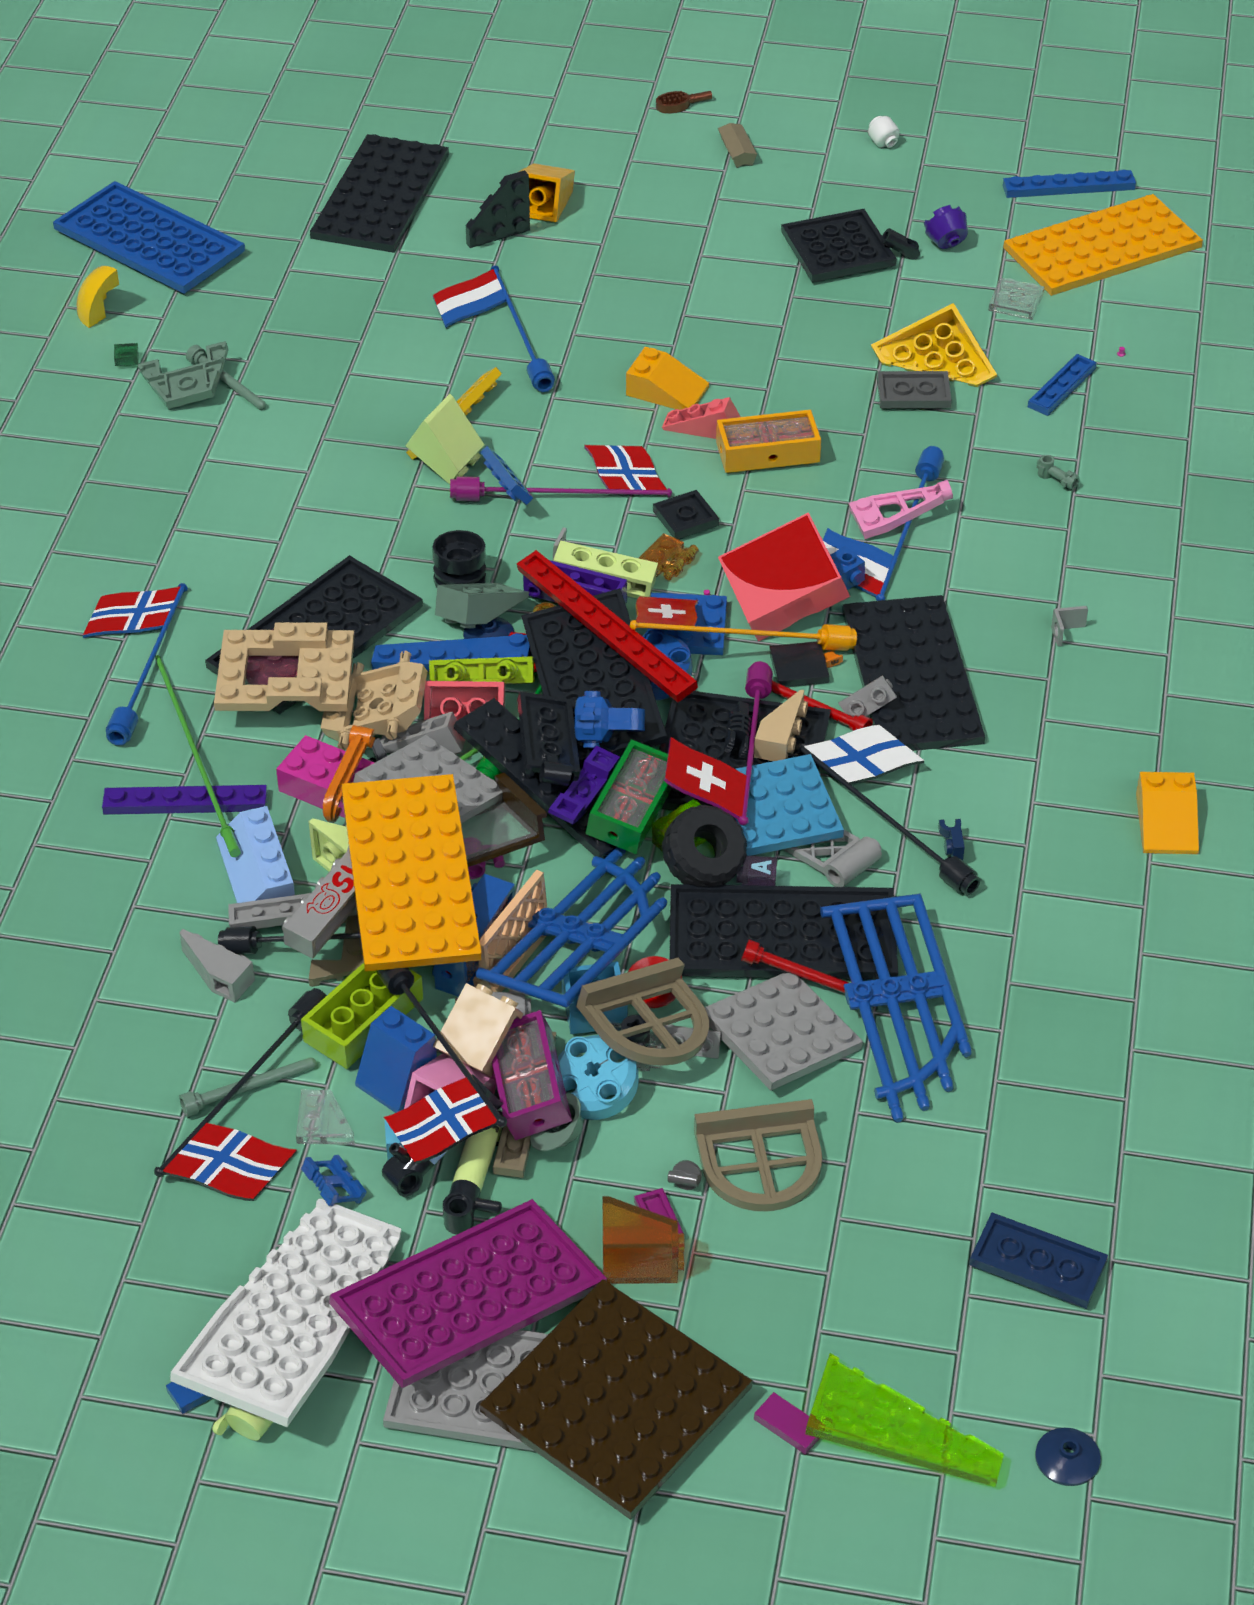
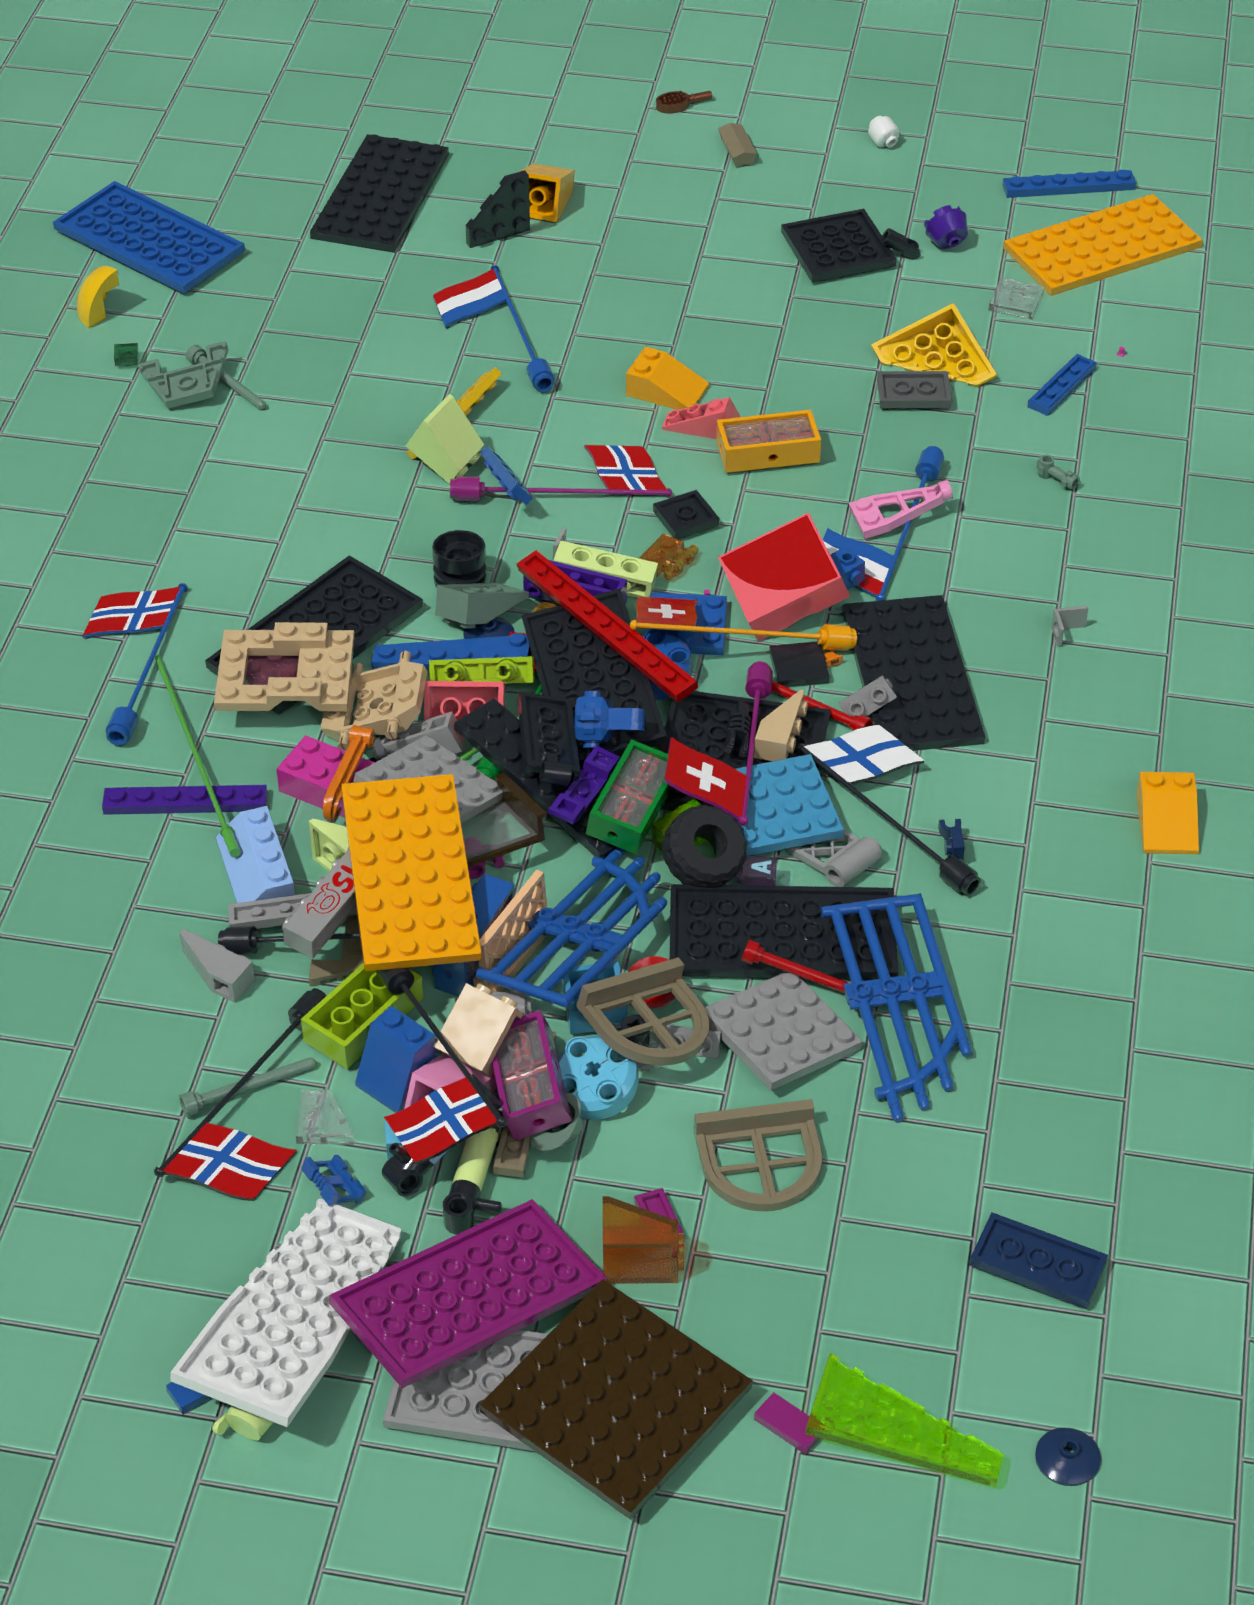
(685, 1175): dark grey plate -> none

